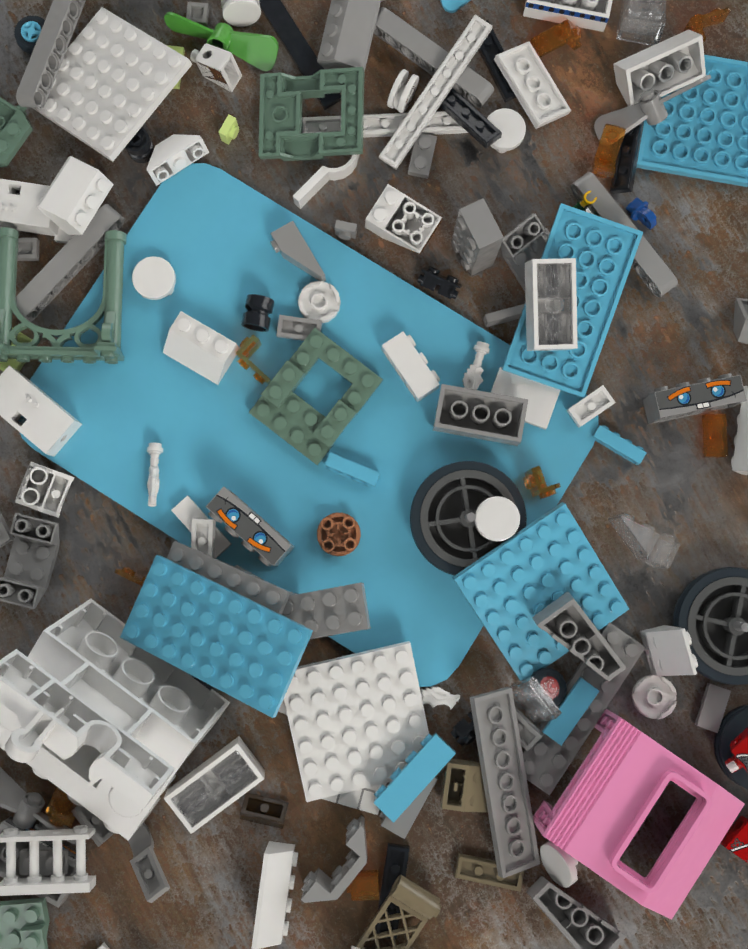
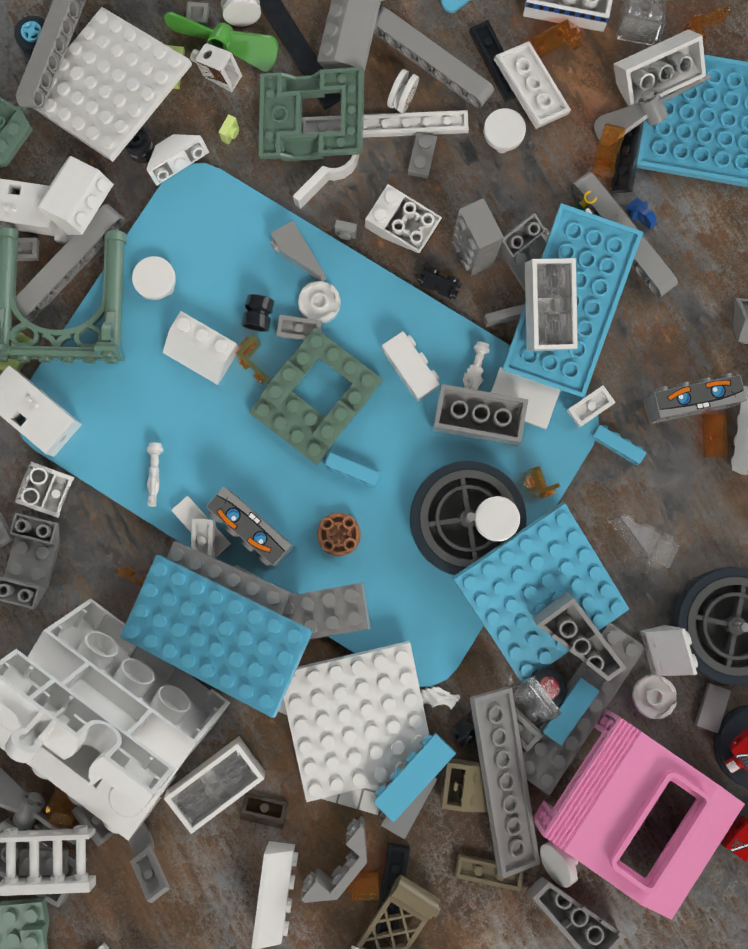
(435, 91): white tile -> none
(470, 119): black tile -> none

